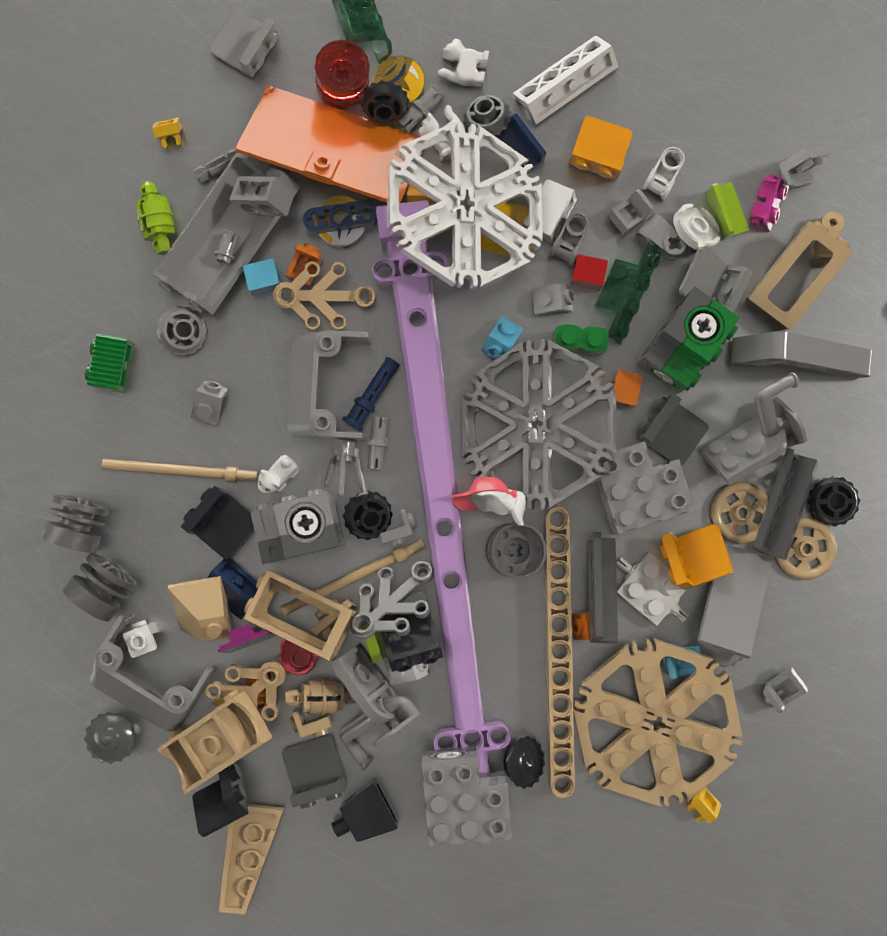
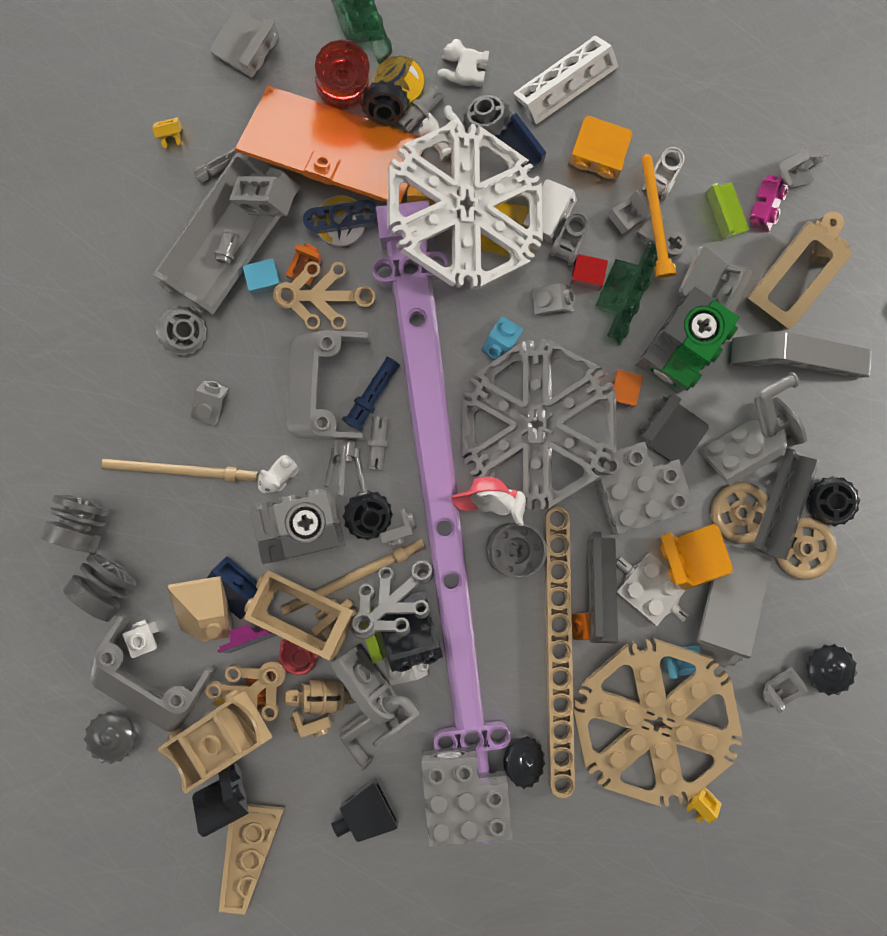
(108, 363): green brick -> none
(155, 218): lime piece -> none
(219, 522): black bracket -> none
(314, 771): dark grey bracket -> none
(588, 341): green brick -> none
(664, 266): none -> light orange piece
(696, 227): white tile -> none
(831, 669): none -> black piece

